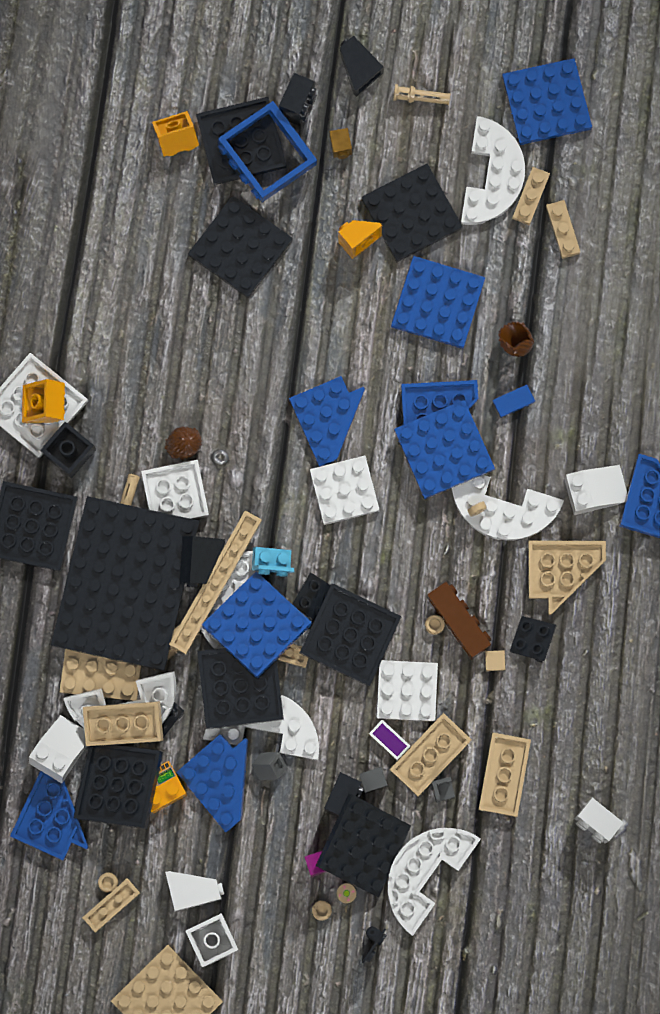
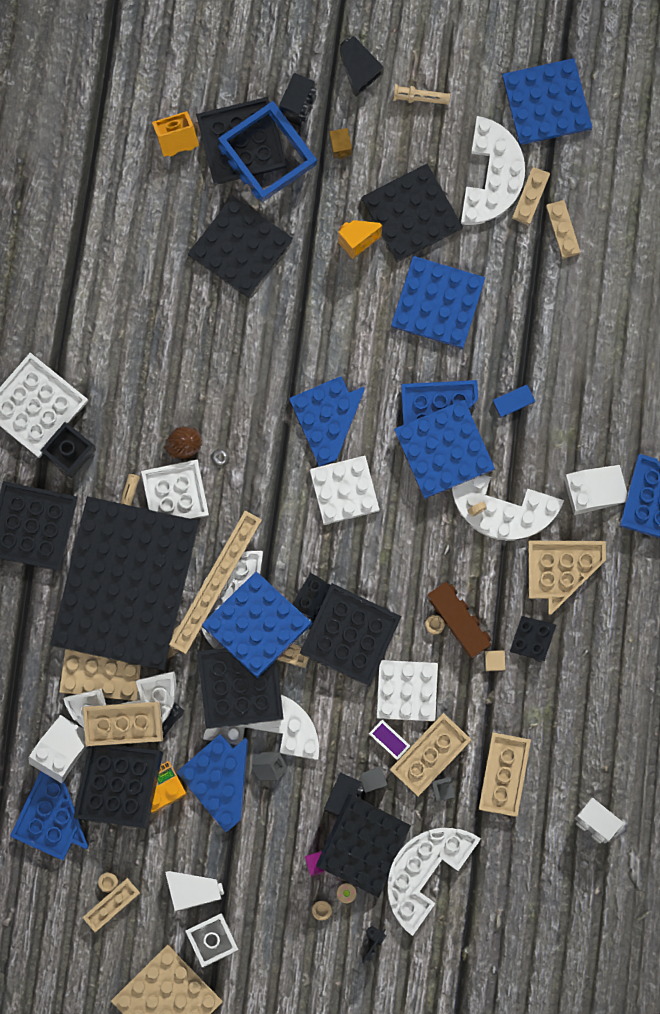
(43, 402): light orange slope -> none
(198, 559): black slope -> none
(271, 560): medium azure bracket -> none
(516, 339): reddish brown hair -> none

